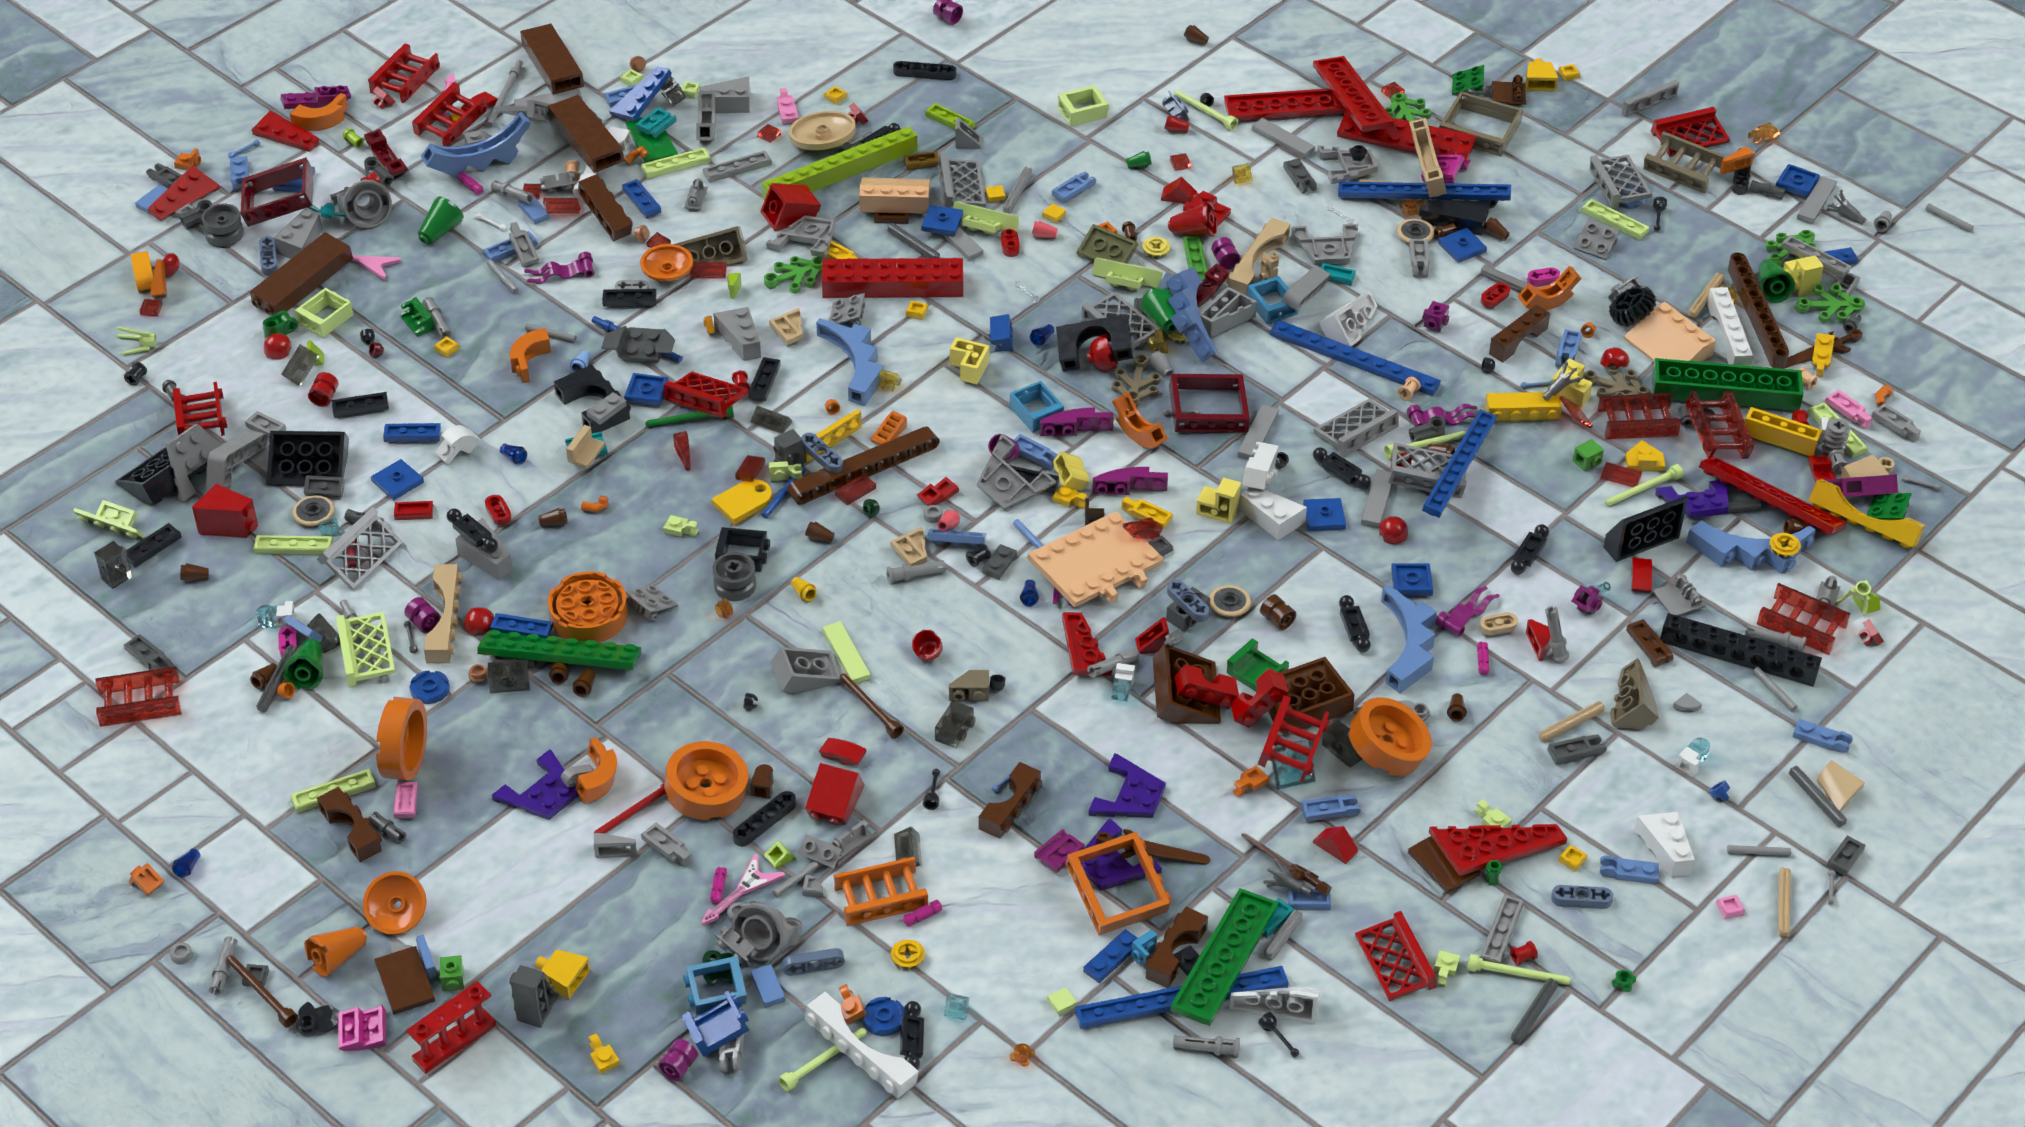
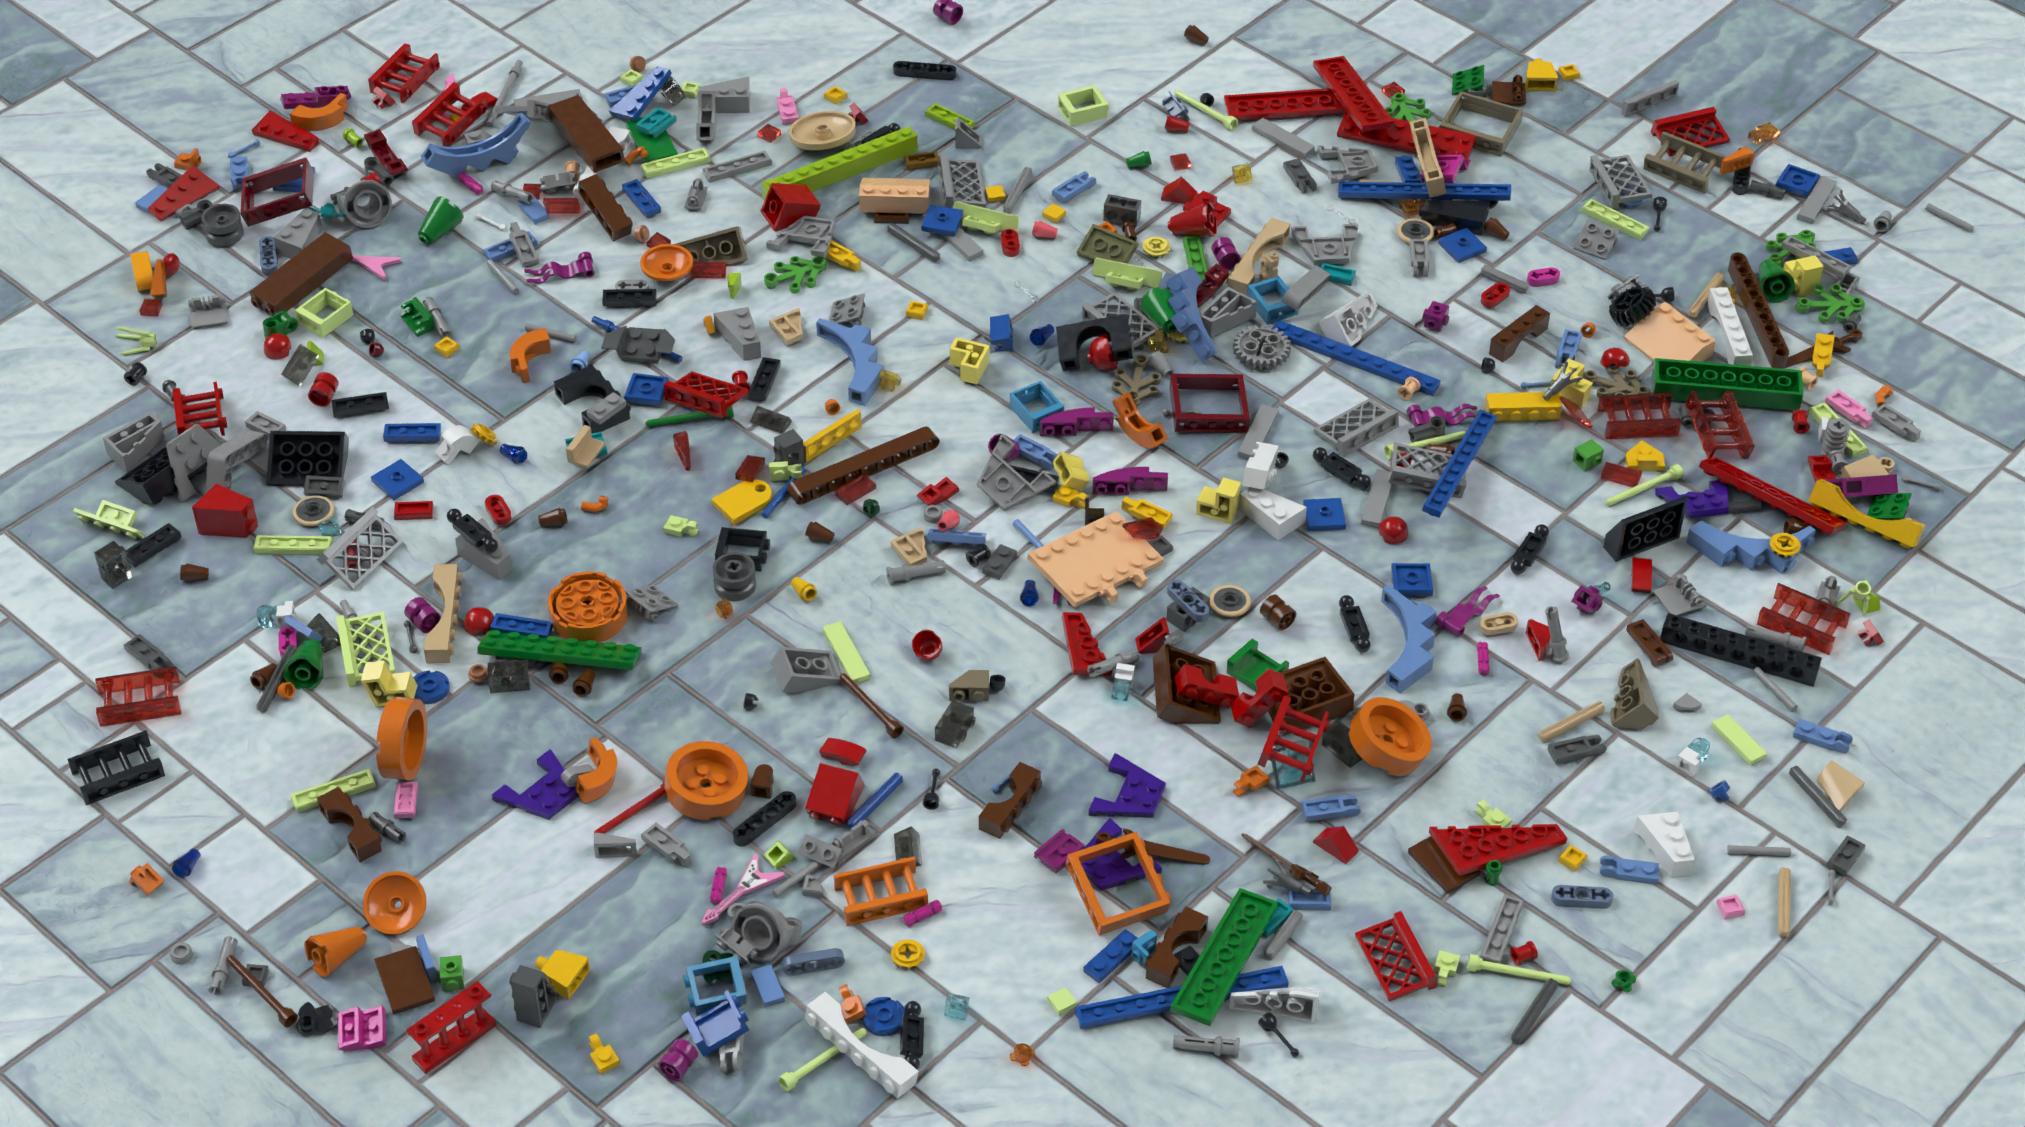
(120, 781): none -> black fence
(134, 440): none -> light grey wedge
(208, 312): none -> light grey hinge
(384, 685): none -> light yellow brick
(484, 433): none -> yellow gear
(552, 59): reddish brown brick -> none
(823, 460): sand blue beam -> none
(875, 800): none -> blue axle
(892, 277): red brick -> none
(895, 420): orange slope -> none
(1121, 209): none -> dark grey brick
(1273, 351): none -> light grey gear
(1358, 152): black plate -> none
(1407, 169): none -> blue plate
(1553, 294): orange arch -> none
(1666, 294): none -> black hinge
(1739, 740): none -> yellowish green tile
(1783, 432): yellow brick -> none

